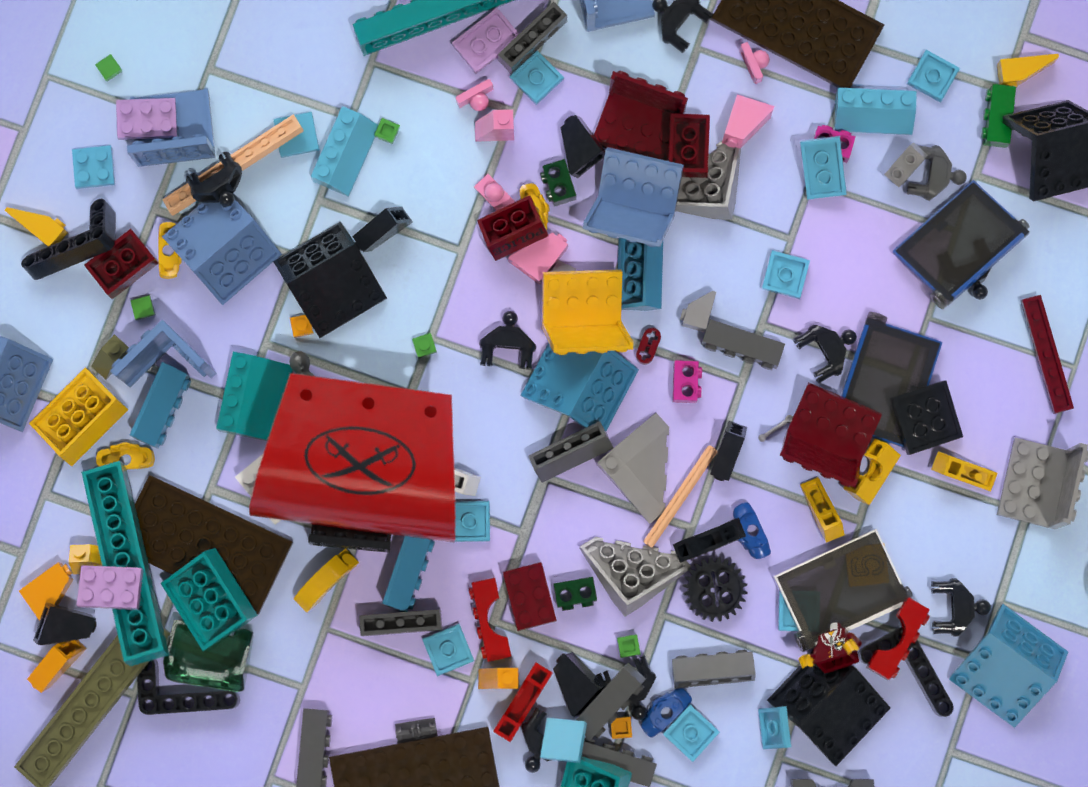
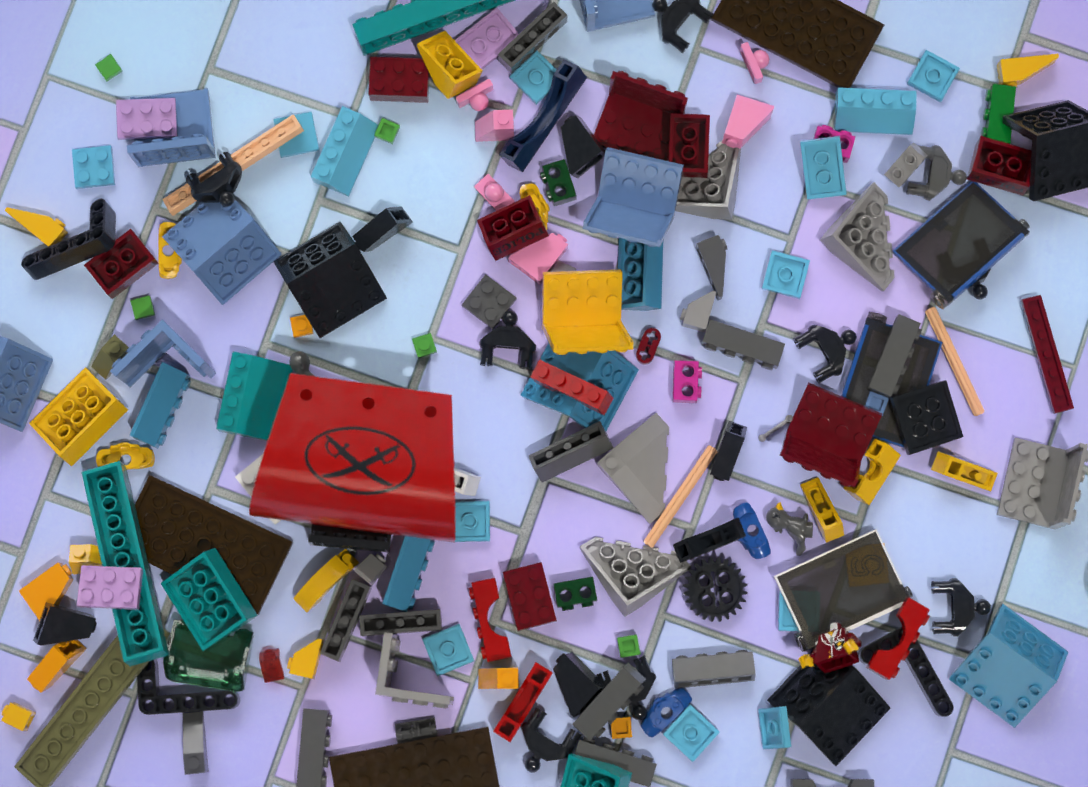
(18, 716): none -> yellow brick
(194, 743): none -> dark grey slope
(271, 665): none -> clear red bracket
(306, 660): none -> yellow slope
(346, 620): none -> dark grey brick
(371, 568): none -> light grey slope
(389, 665): none -> light grey bracket
(398, 80): none -> dark red brick
(448, 64): none -> yellow slope
(489, 301): none -> dark grey plate
(563, 740): medium azure tile -> none
(564, 87): none -> dark blue arch
(572, 386): none -> red arch
(713, 258): none -> dark grey slope
(797, 527): none -> dark grey animal
(861, 238): none -> light grey slope
(876, 402): none -> medium blue tile
(893, 356): none -> dark grey brick
(954, 361): none -> light nougat axle
(1001, 166): none -> dark red brick

